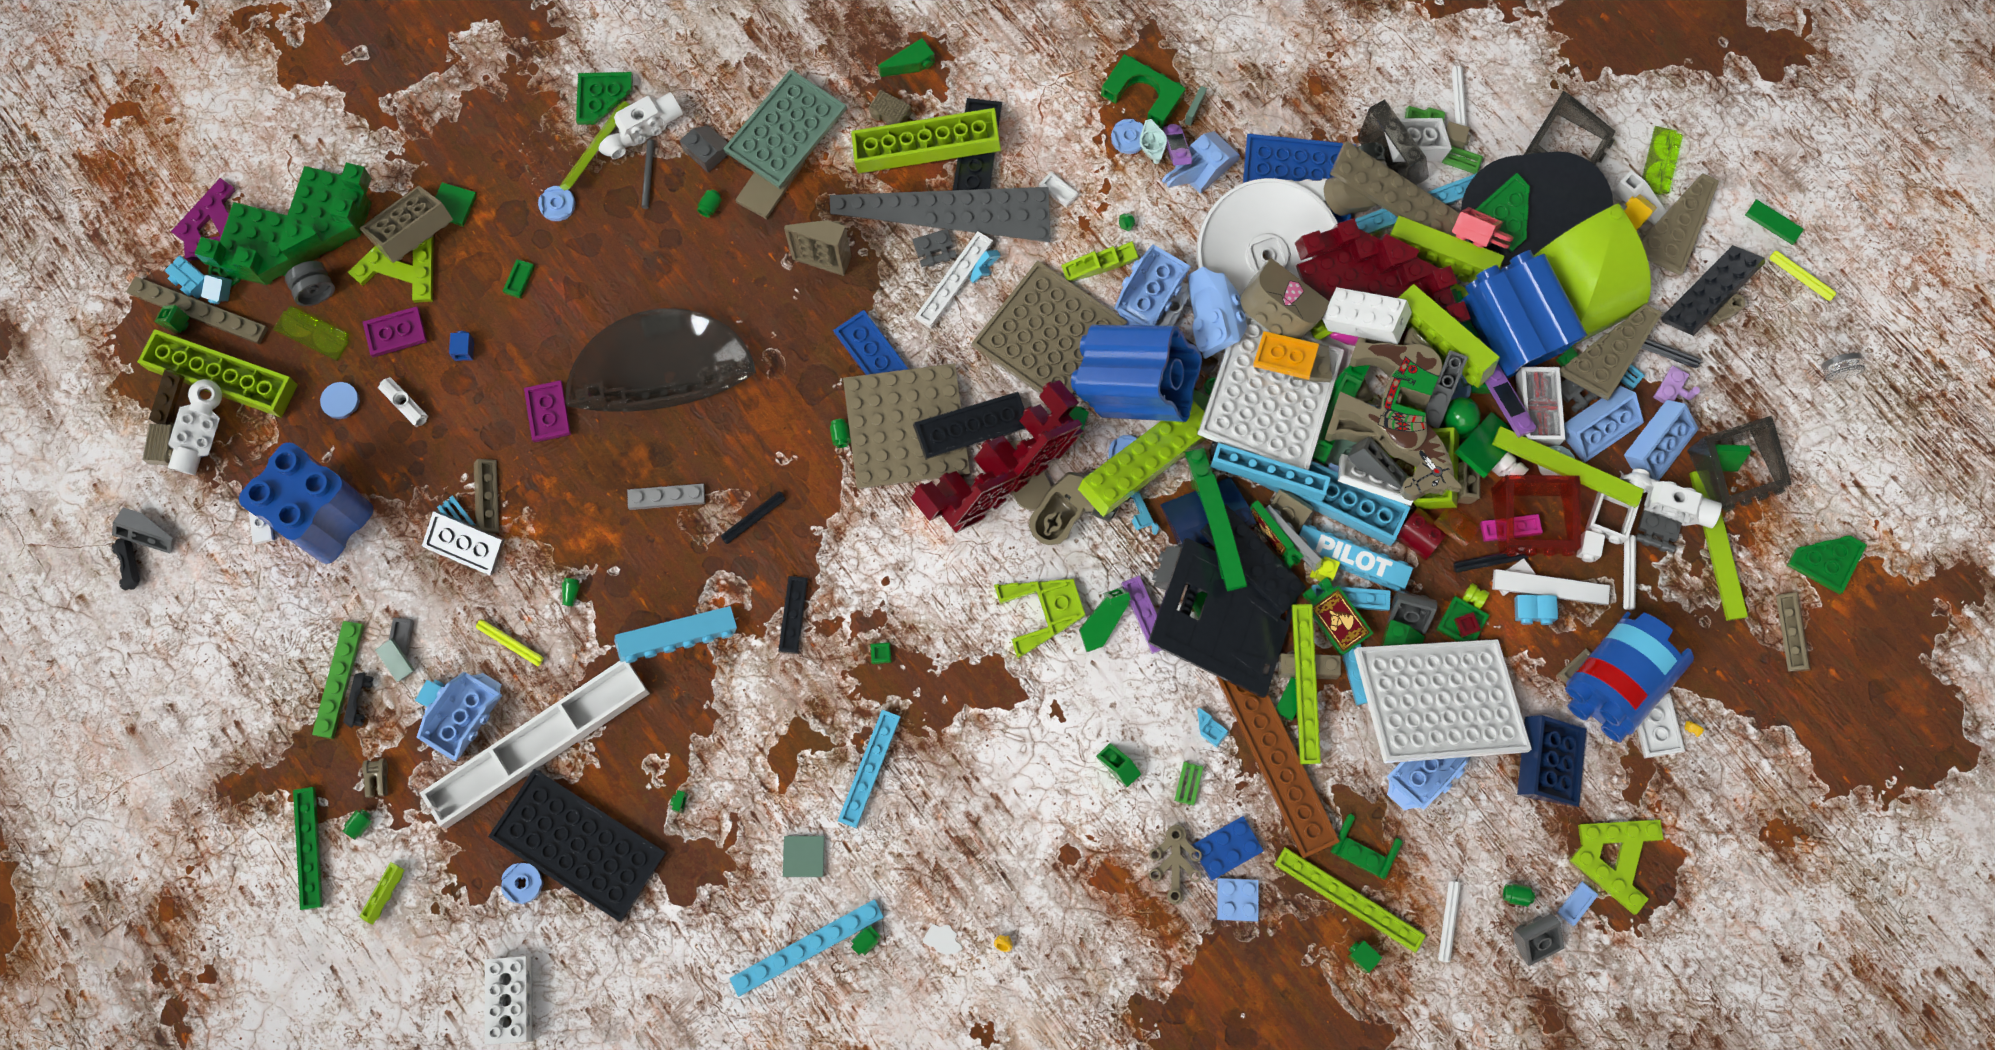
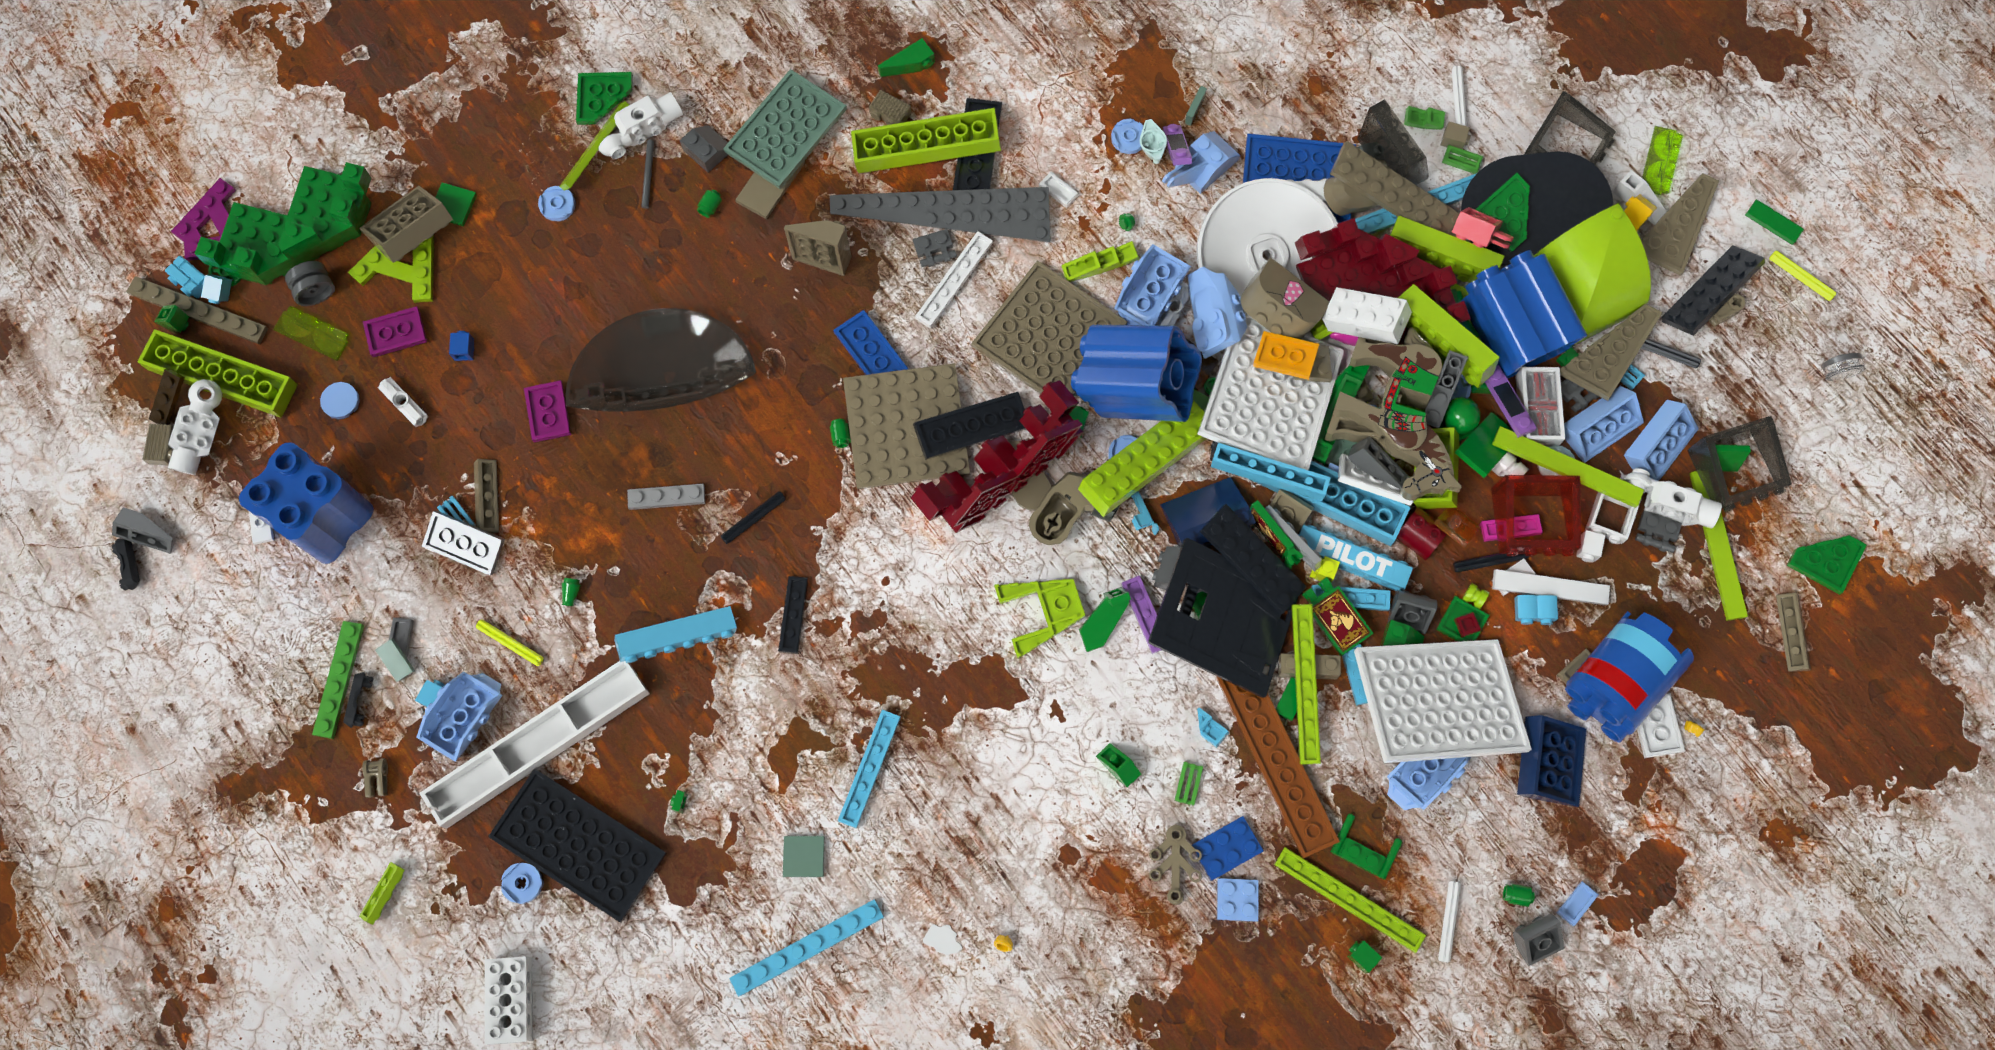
(307, 849): green plate -> none
(357, 824): green brick -> none
(518, 278): green tile -> none
(865, 941): green brick -> none
(880, 653): green tile -> none
(985, 261): medium azure slope -> none
(1130, 72): green arch -> none
(1208, 491): green slope -> none
(1429, 136): white brick -> none
(1470, 484): dark tan brick -> none
(1620, 880): lime plate -> none
(1630, 573): white axle -> none
(1672, 386): lavender plate -> none

